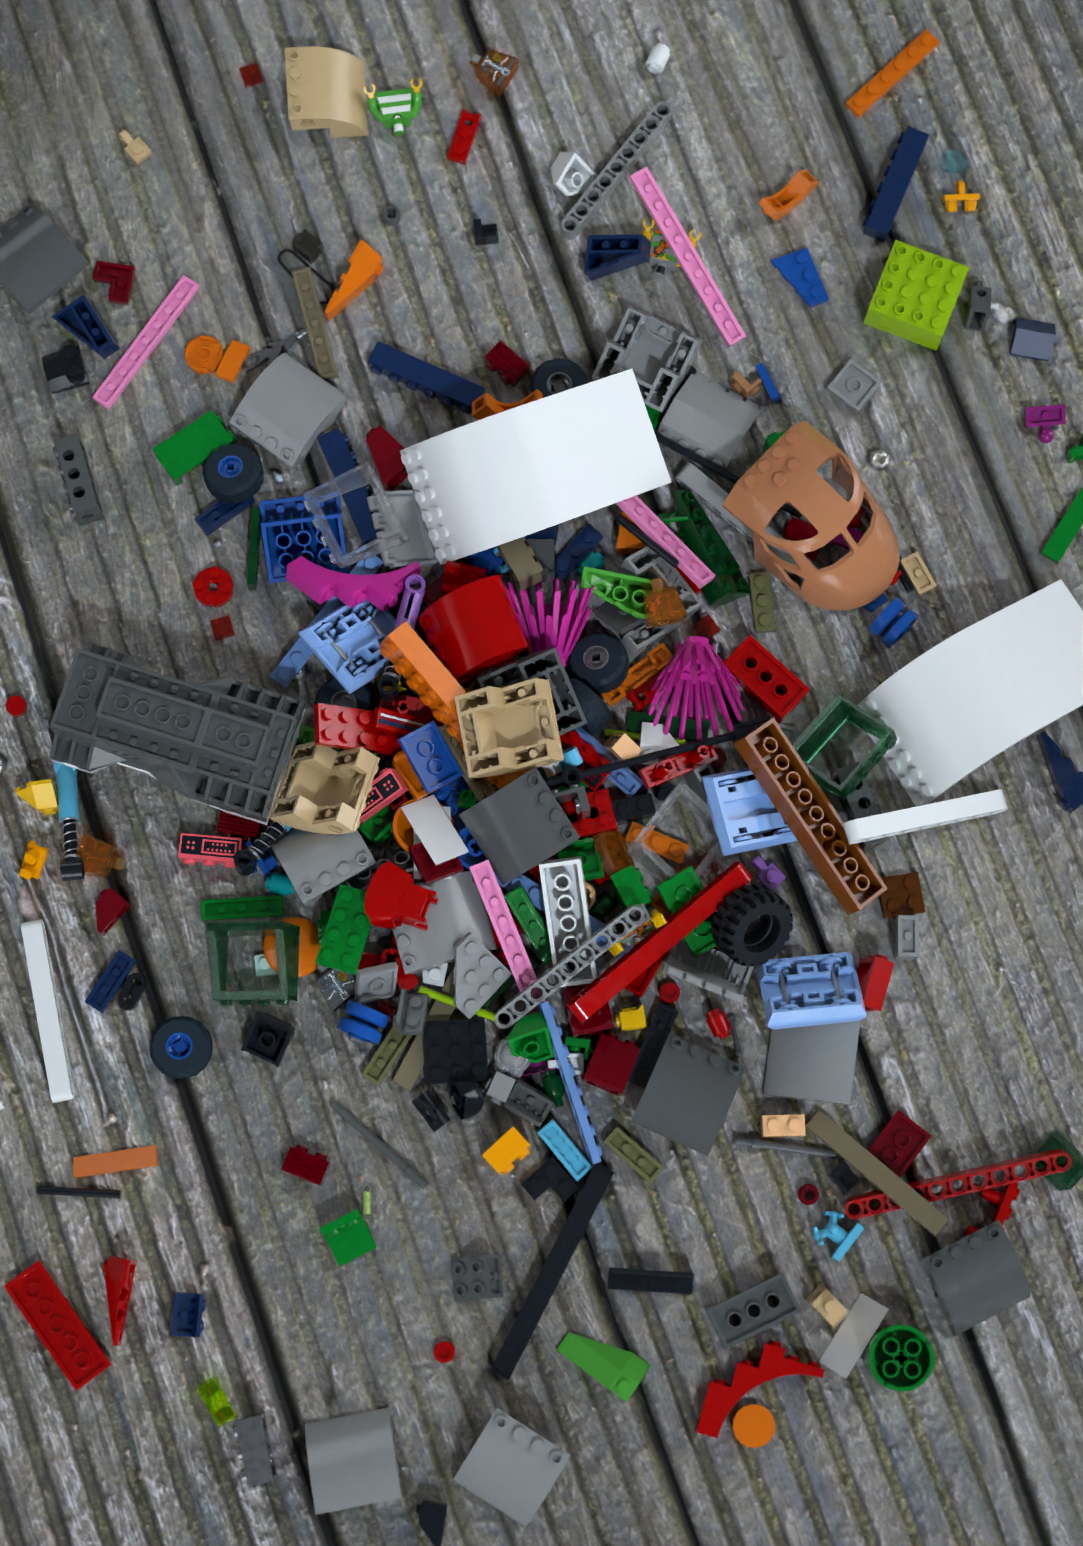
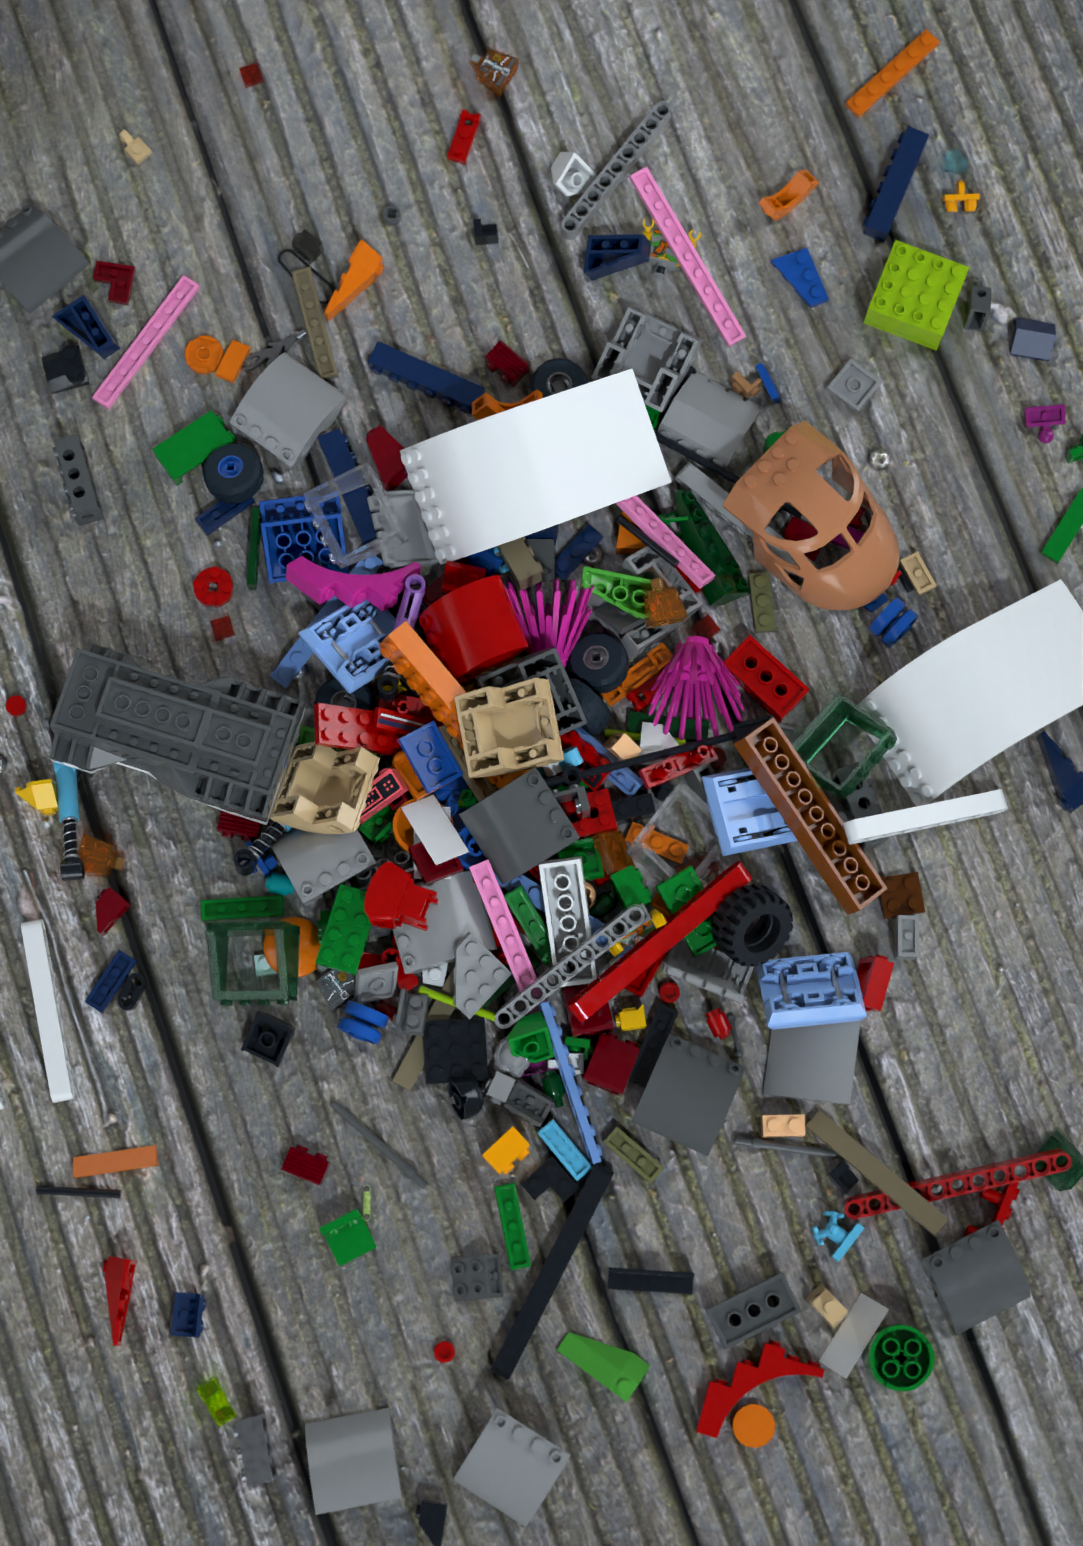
(32, 855): light orange hips -> none
(57, 1325): red plate -> none
(181, 1047): black wheel -> none
(209, 849): brick -> none
(326, 91): tan slope -> none
(385, 1056): olive plate -> none
(395, 107): bright green torso -> none
(431, 1110): black hips -> none
(512, 1226): none -> green tile
(591, 560): teal brick -> none
(657, 58): white brick -> none
(769, 875): medium lavender plate -> none
(815, 1194): dark red plate -> none
(899, 1143): dark red plate -> none

